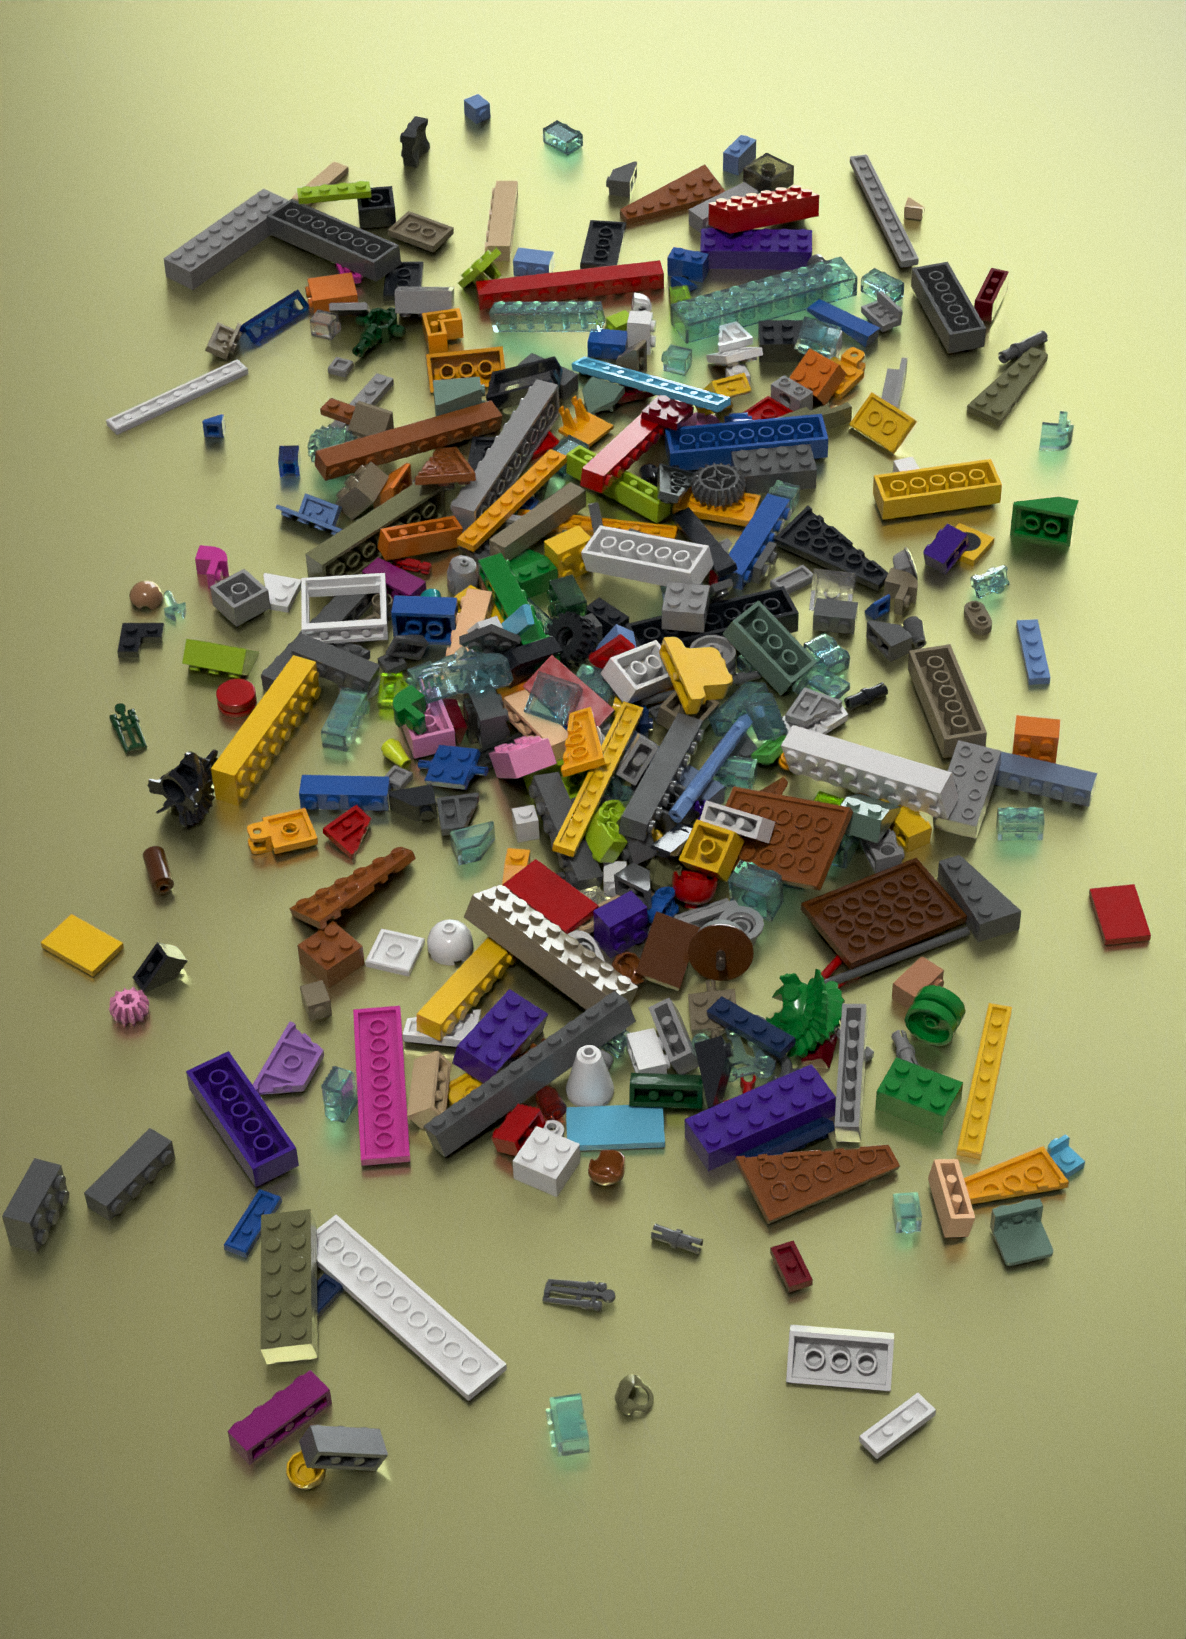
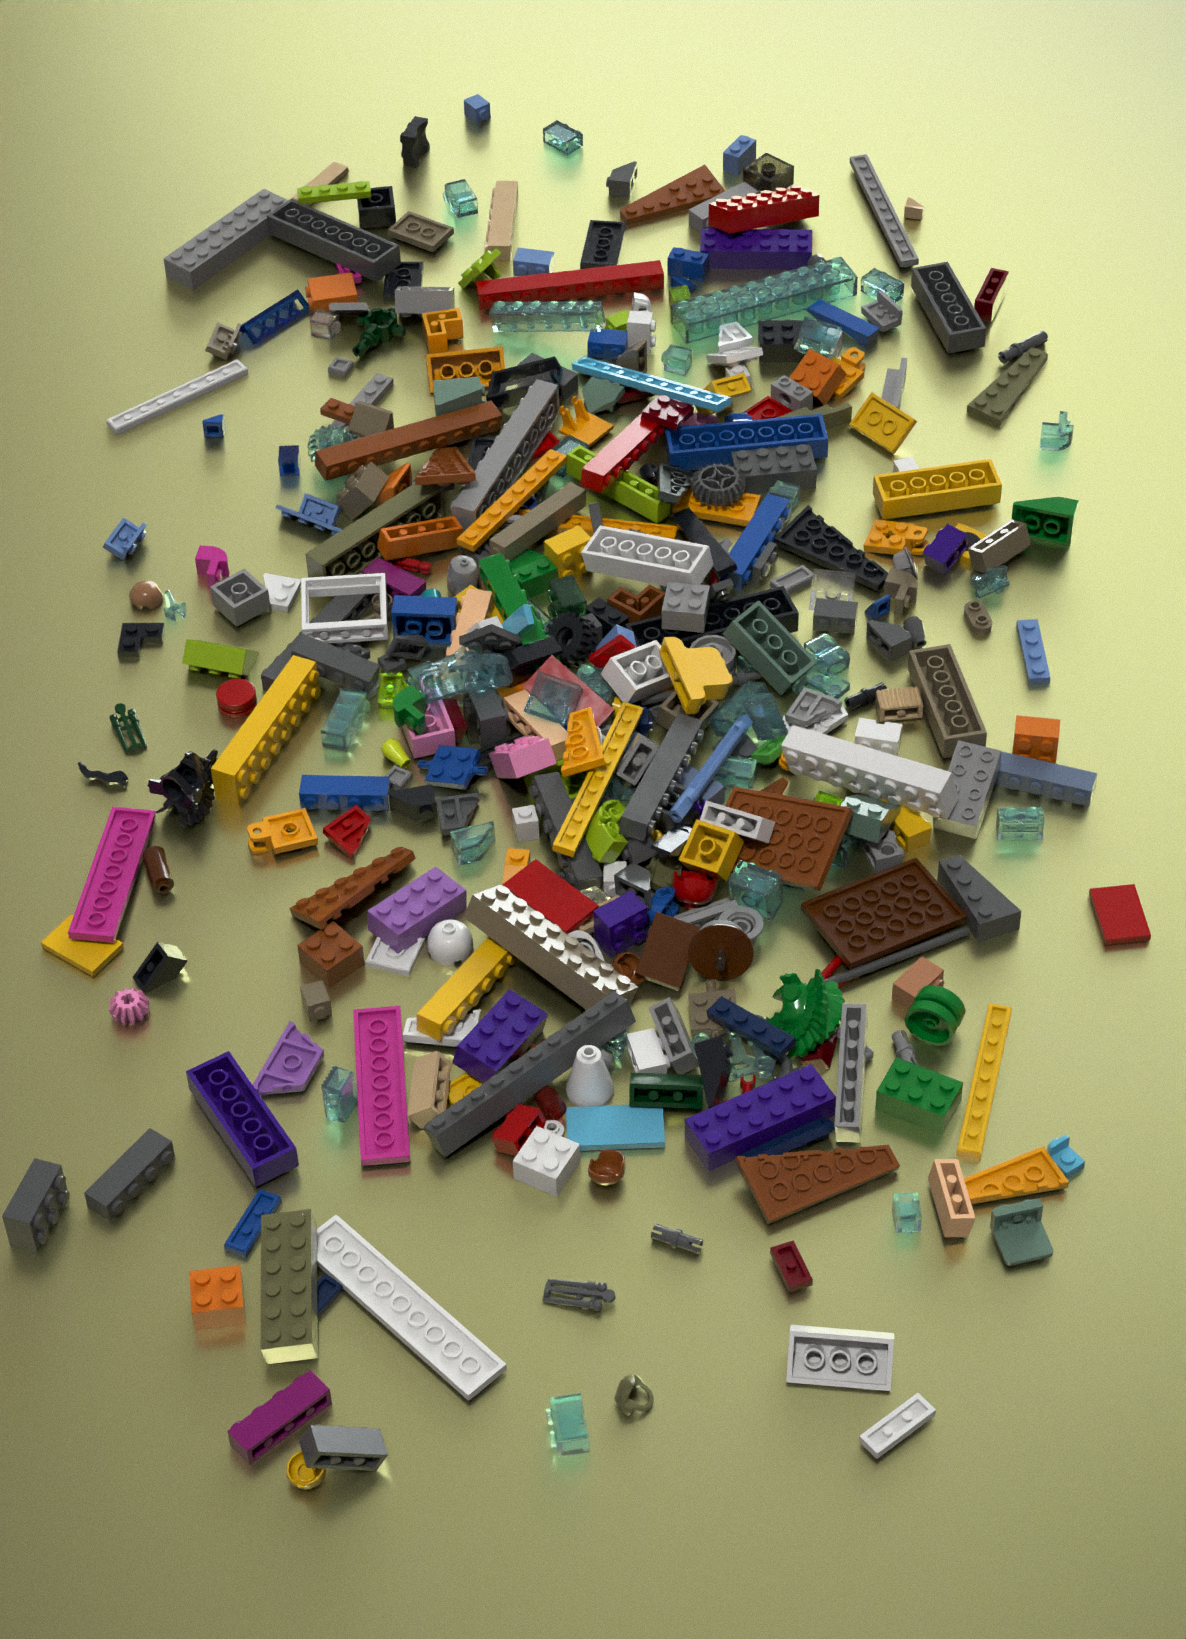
(112, 875): none -> dark pink plate
(116, 777): none -> black hair
(124, 538): none -> medium blue bracket
(217, 1297): none -> orange brick
(416, 909): none -> medium lavender brick
(460, 198): none -> clear light blue brick
(640, 607): none -> dark orange brick
(879, 736): none -> white brick
(898, 704): none -> tan brick
(900, 536): none -> light orange plate
(999, 546): none -> dark tan brick

